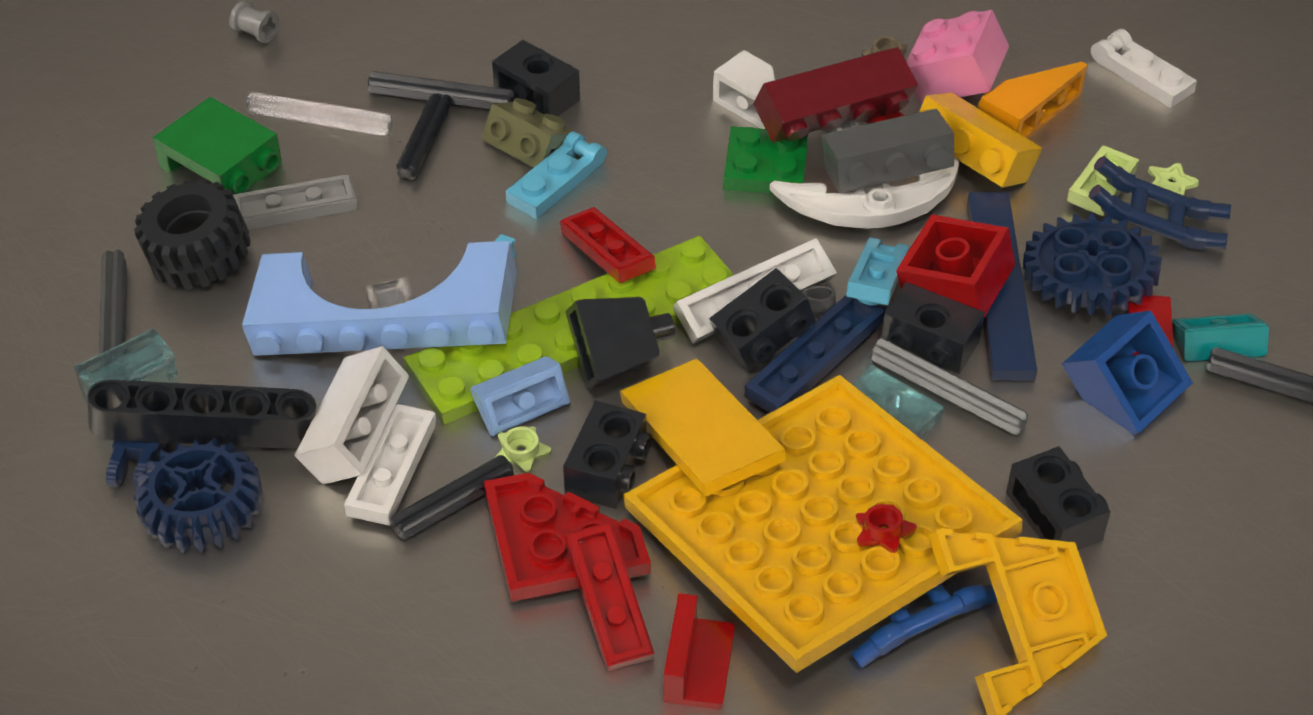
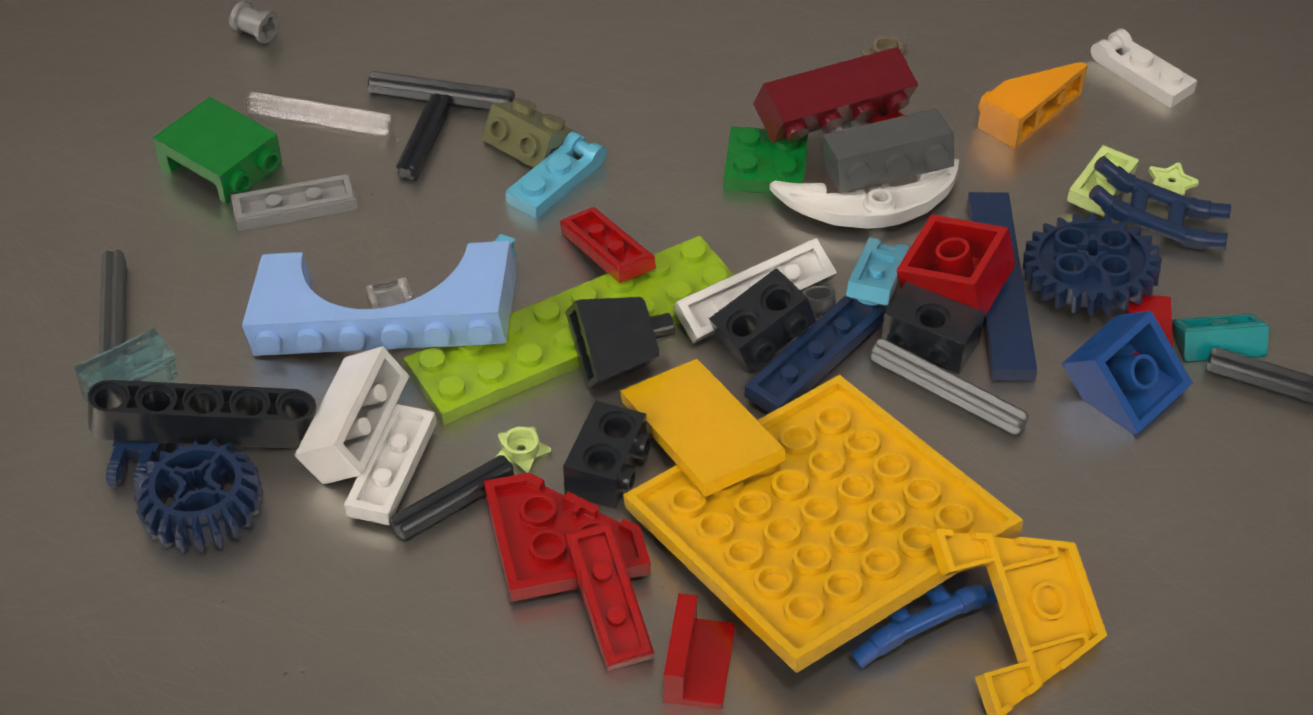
(192, 234): black tyre -> none
(521, 395): light blue slope -> none
(537, 78): black brick -> none
(739, 83): white slope -> none
(883, 516): red plate -> none
(900, 401): clear light blue plate -> none
(958, 55): bright pink brick -> none
(985, 142): yellow brick -> none
(1058, 499): black brick -> none

